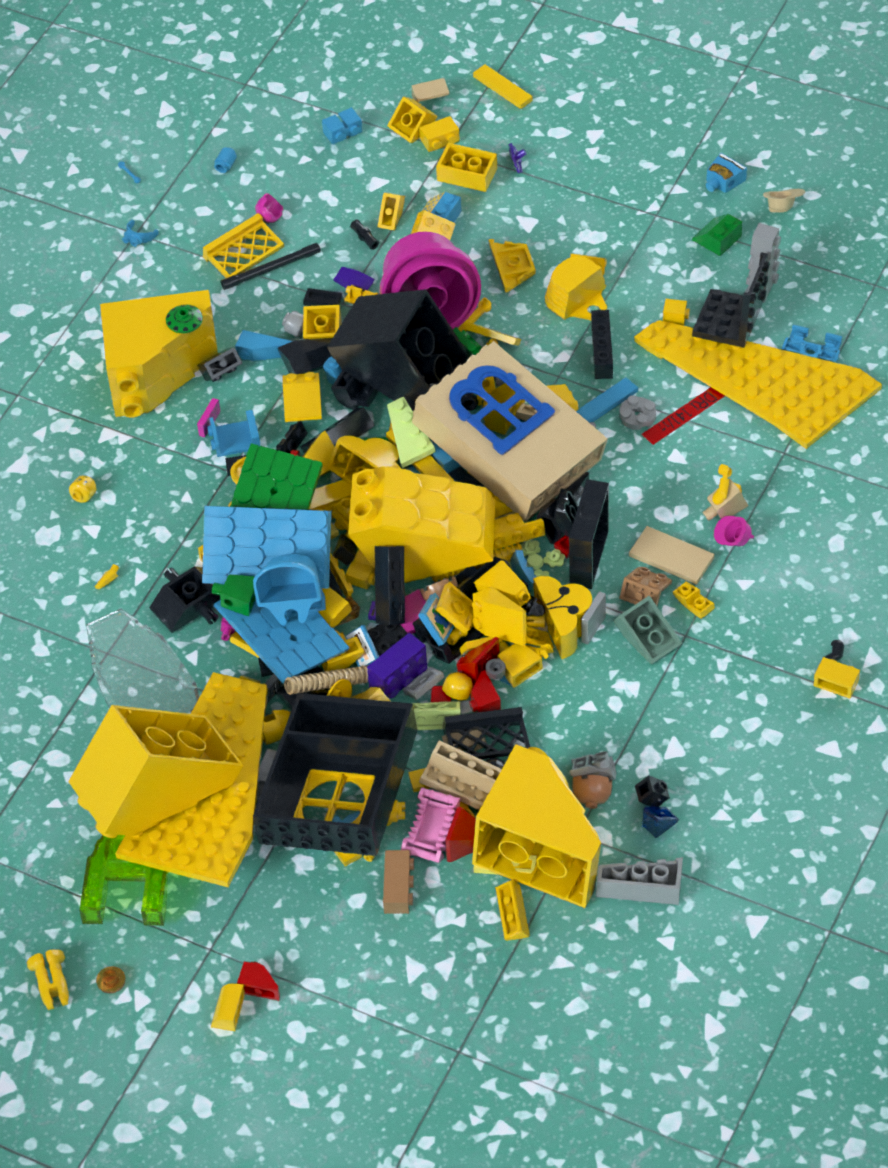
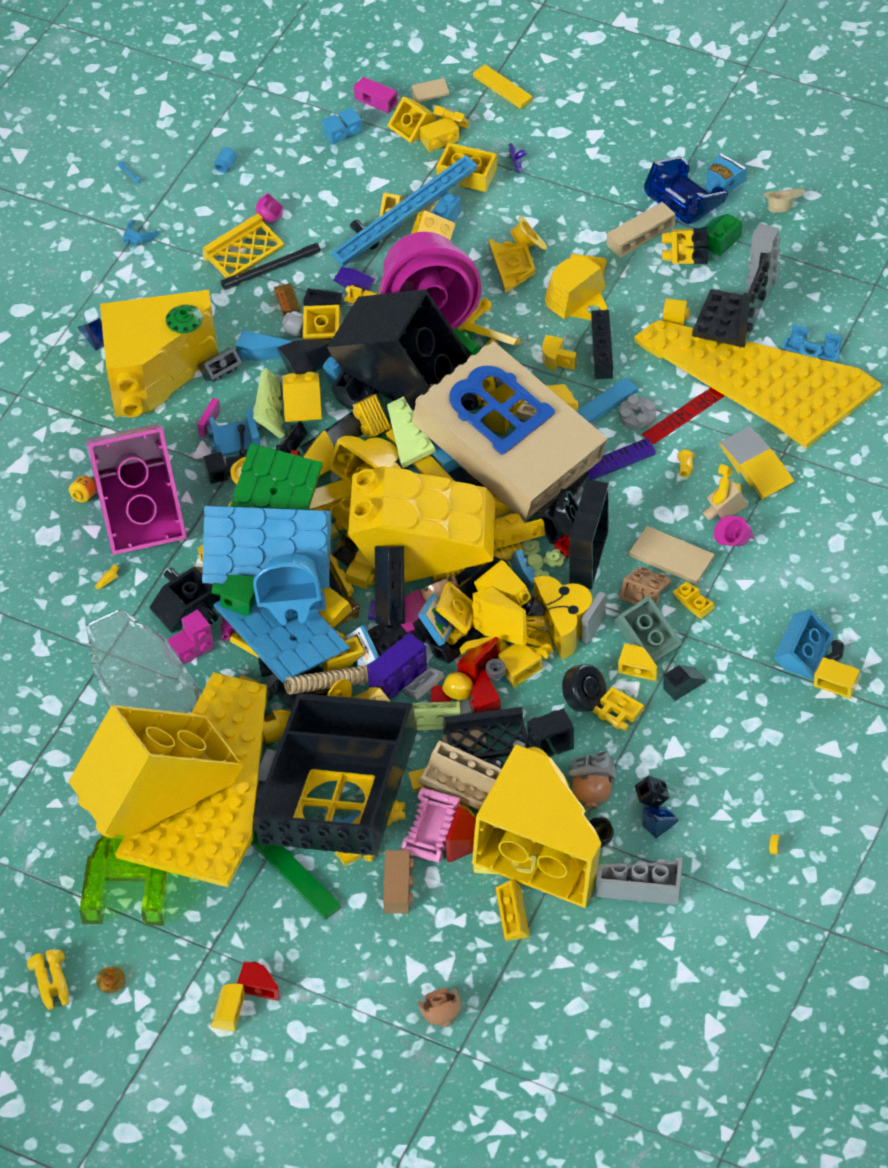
(93, 332): none -> clear blue slope
(136, 488): none -> dark pink slope
(194, 638): none -> dark pink brick
(215, 467): none -> black brick
(241, 428): none -> black hinge
(268, 404): none -> yellowish green wing
(286, 298): none -> clear orange tile
(298, 878): none -> green tile
(371, 416): none -> yellow brick
(375, 94): none -> dark pink brick
(404, 210): none -> dark azure plate
(441, 1007): none -> nougat cylinder
(457, 117): none -> yellow piece
(525, 234): none -> yellow piece
(554, 726): none -> black piece
(555, 355): none -> yellow brick
(583, 687): none -> black wheel
(604, 829): none -> black hair
(621, 704): none -> yellow plate
(622, 458): none -> dark purple tile
(637, 663): none -> yellow slope
(641, 229): none -> tan brick
(670, 184): none -> clear blue windscreen
(682, 681): none -> black slope
(686, 462): none -> yellow arm
(688, 246): none -> yellow hips
(756, 462): none -> yellow slope
(774, 845): none -> yellow tile
(803, 644): none -> dark azure slope

